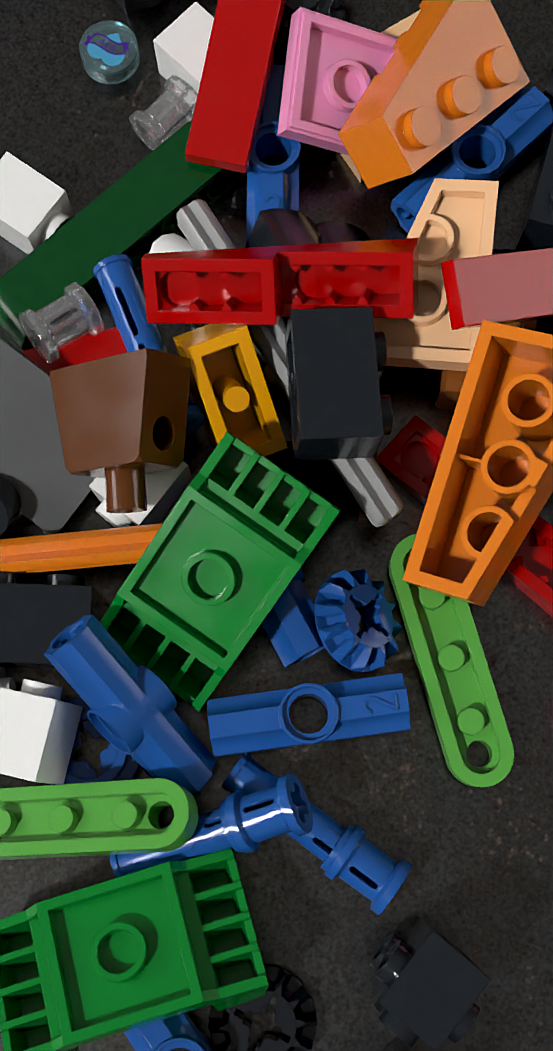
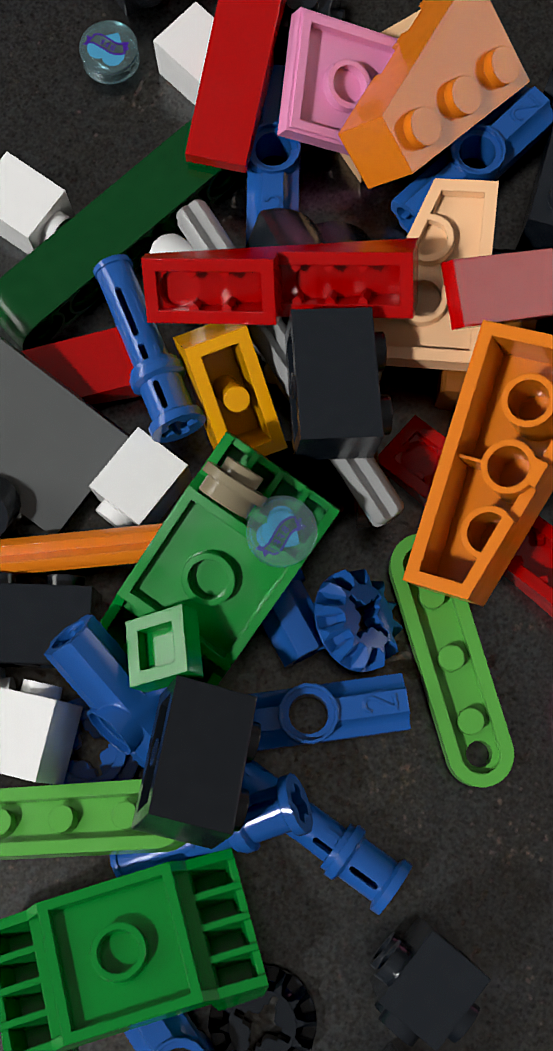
(61, 322): clear bush -> none
(123, 420): reddish brown torso -> none
(163, 647): none -> plate
(166, 113): clear bush -> none
(197, 764): none -> black brick
(233, 486): none -> dark tan plate
(281, 532): none -> clear light blue tile

